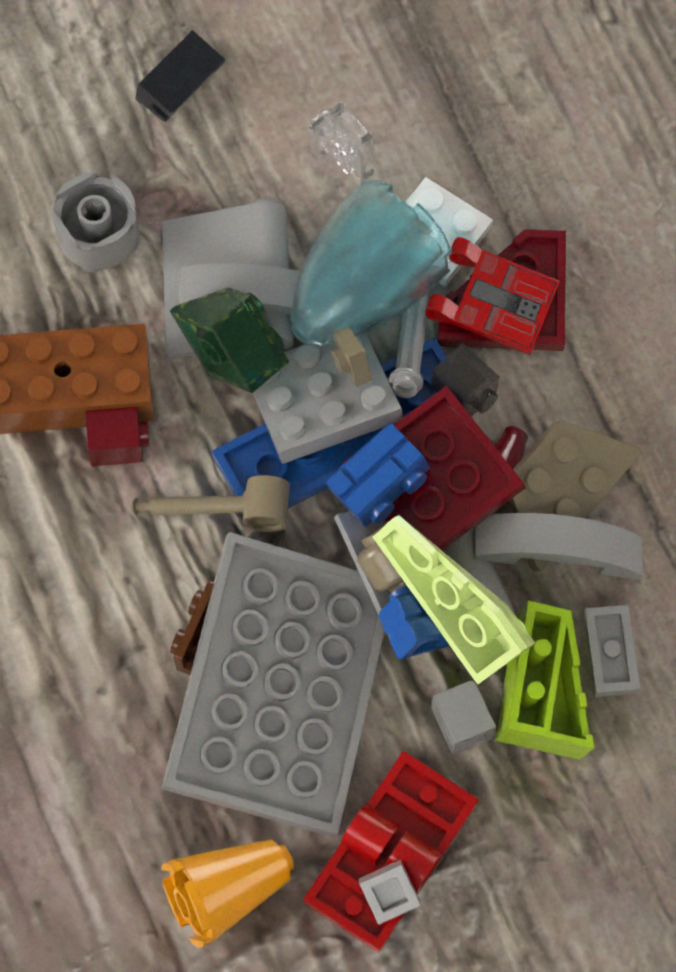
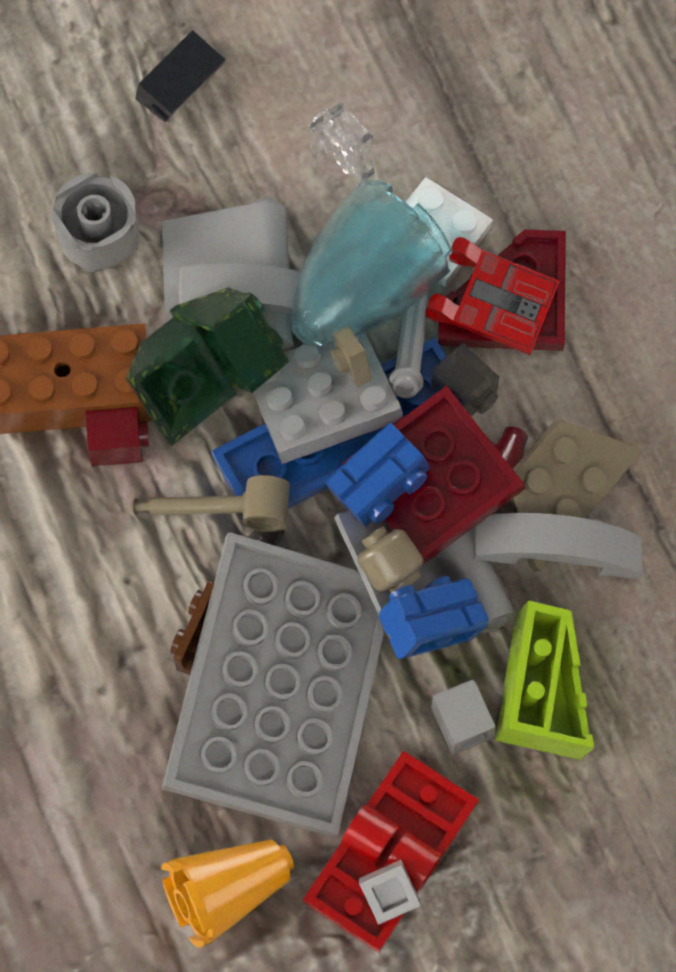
(178, 379): none -> clear green slope
(465, 612): yellowish green wedge -> none
(611, 651): light grey plate -> none

